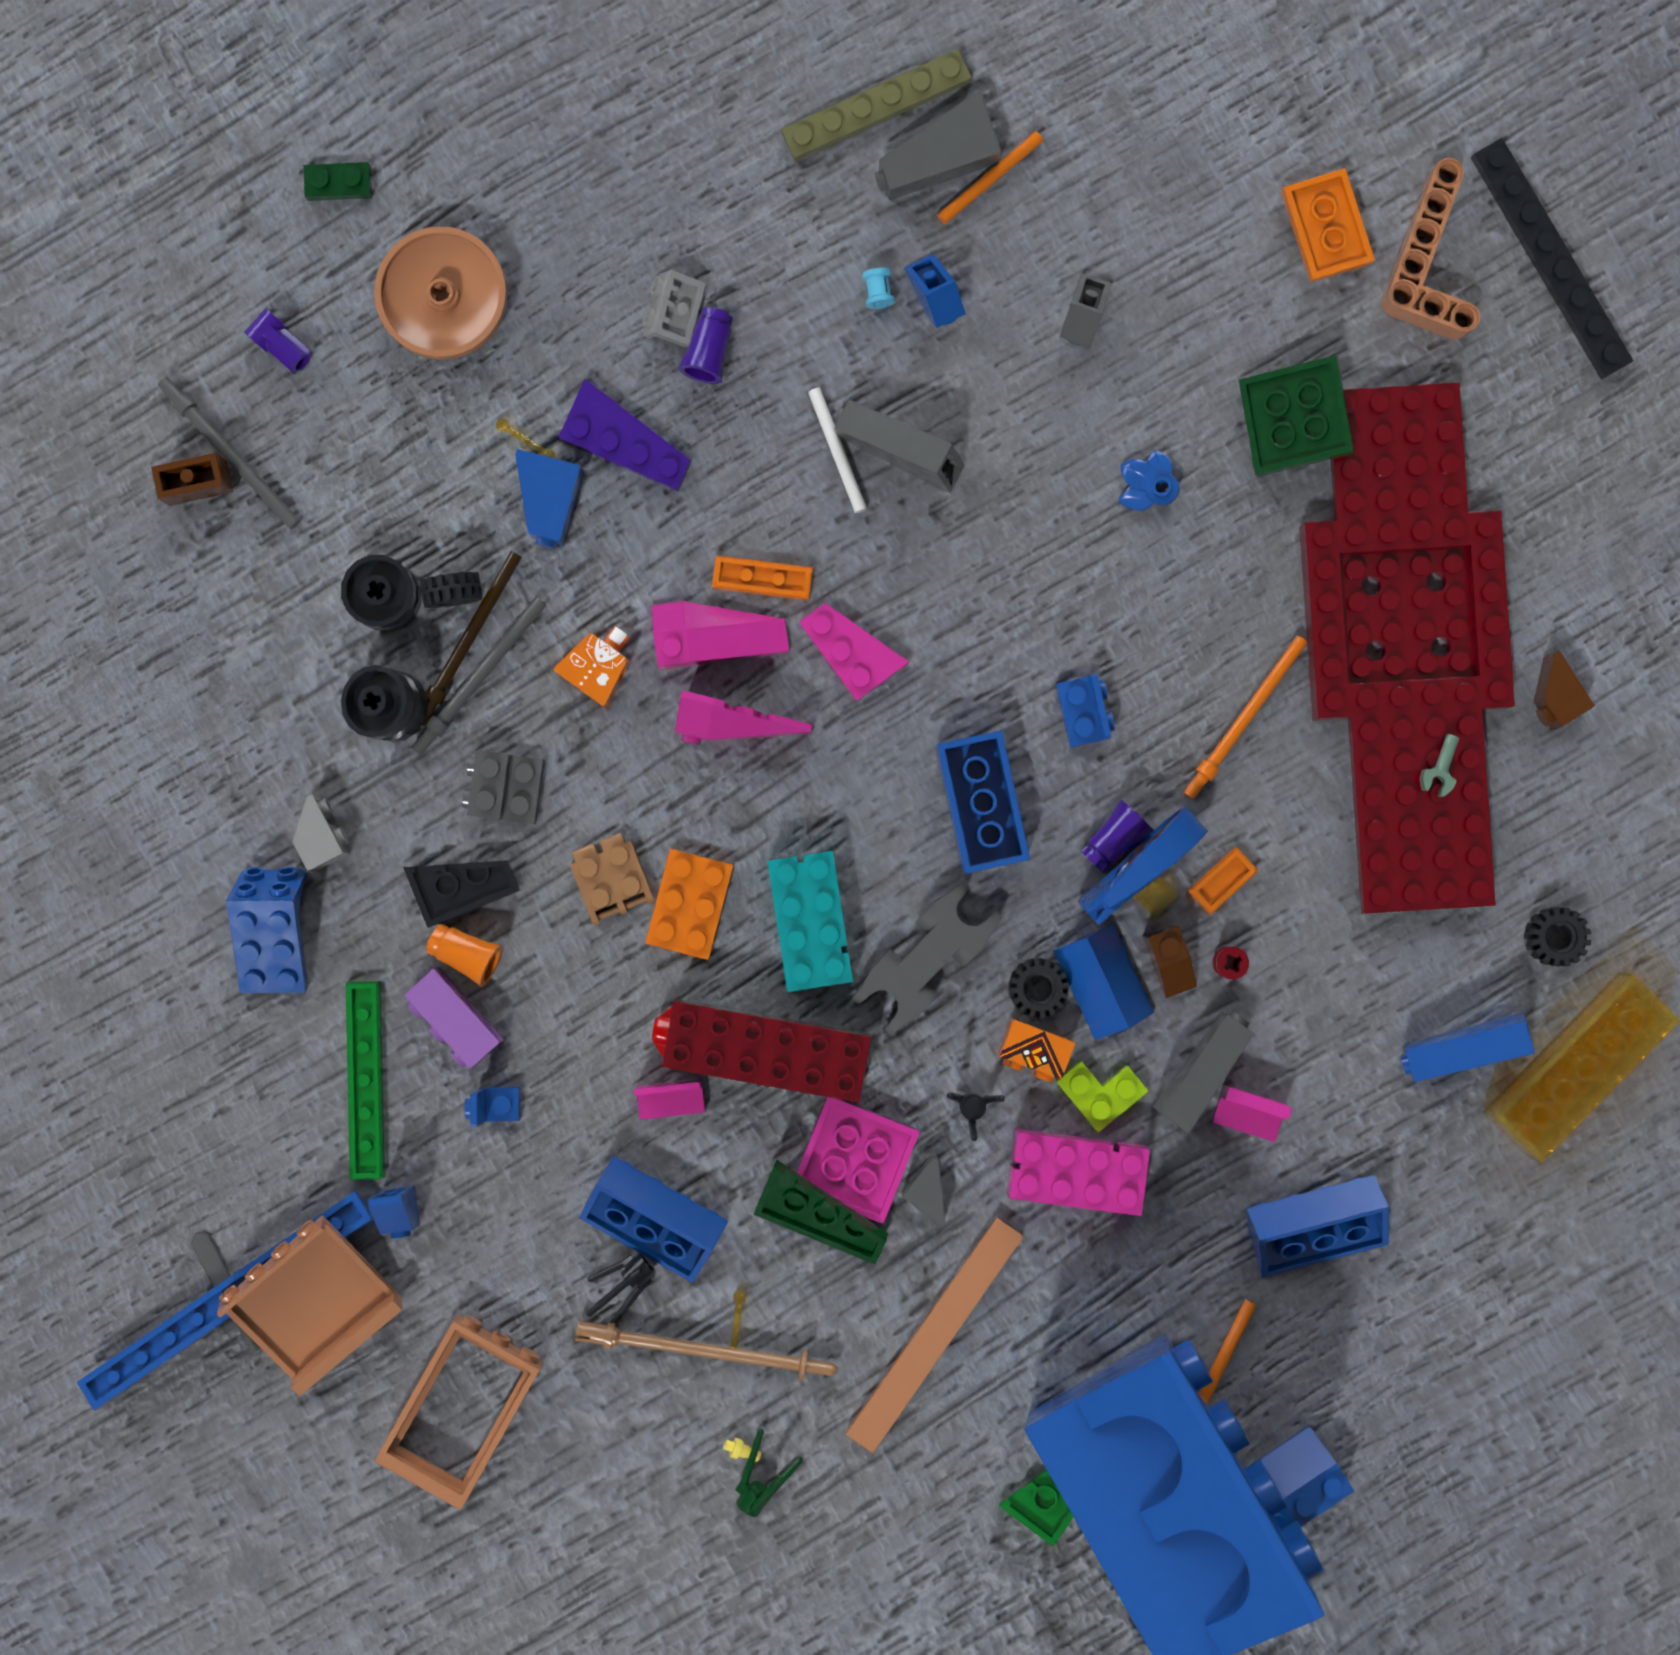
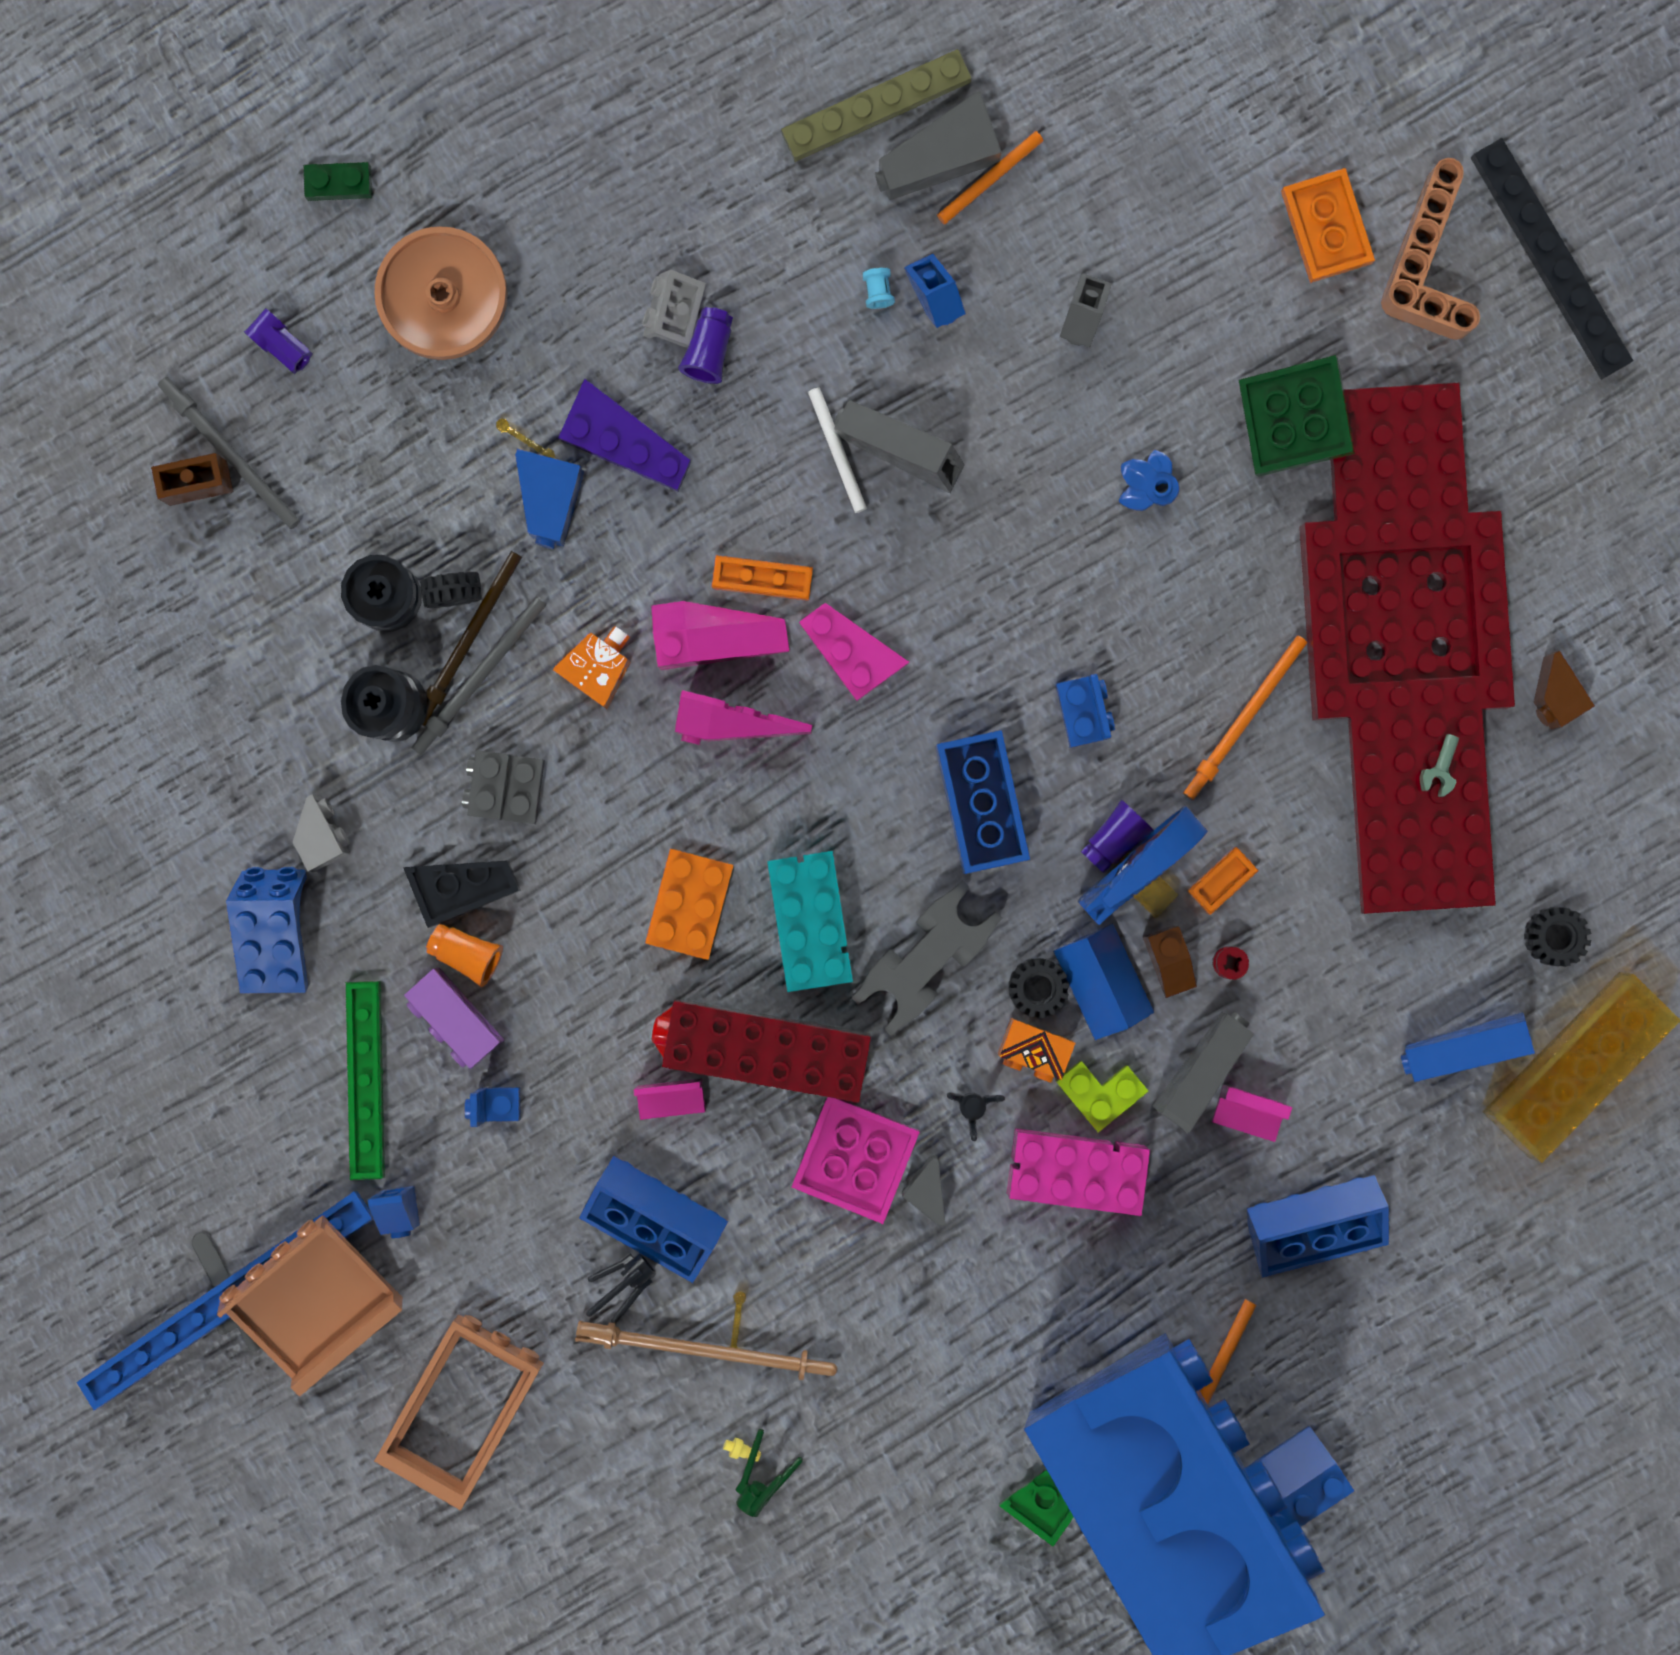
(610, 877): medium nougat plate -> none
(810, 1211): dark green wing -> none
(934, 1334): nougat tile -> none

